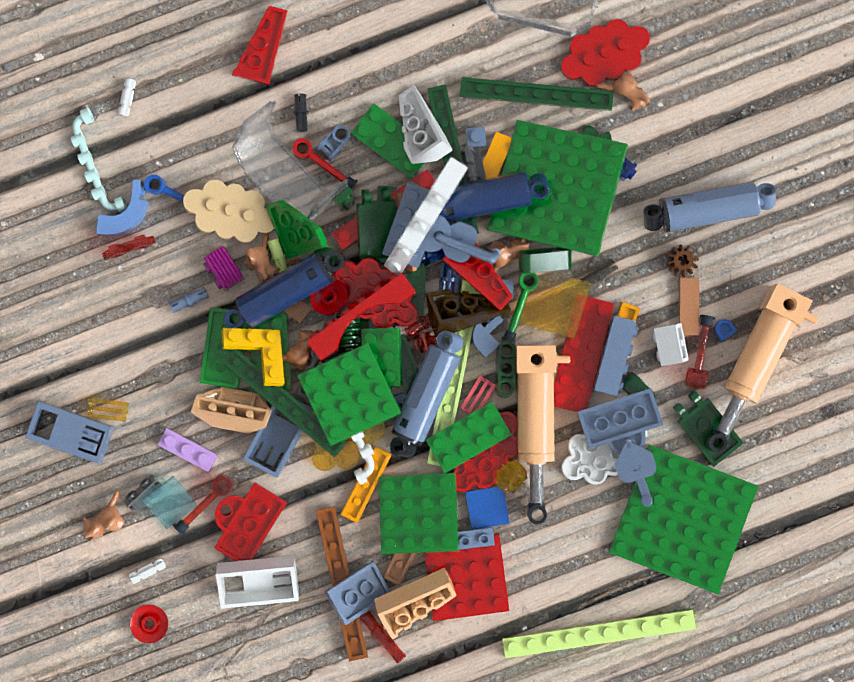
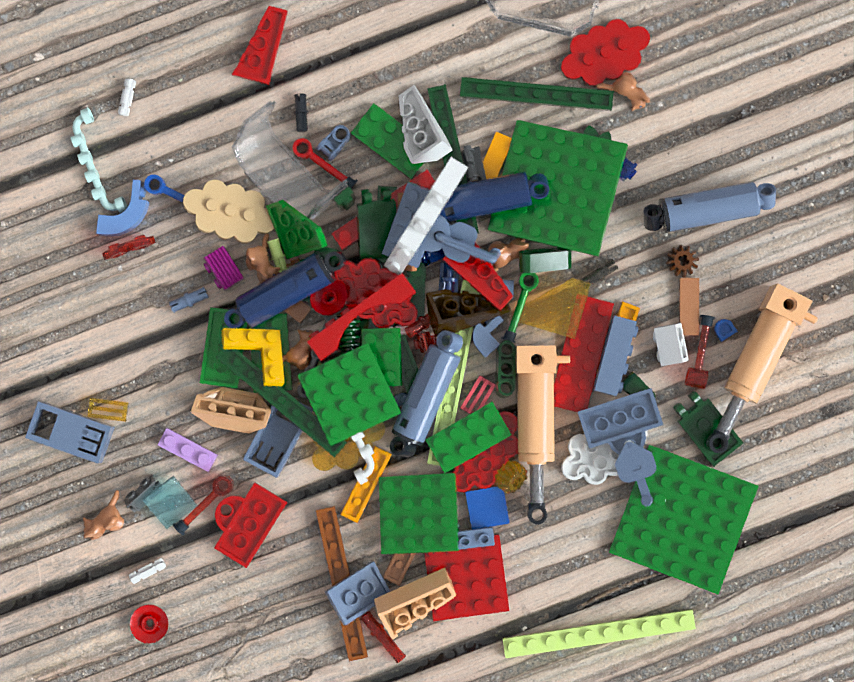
(259, 581): white piece -> none
(476, 137): sand blue plate -> none

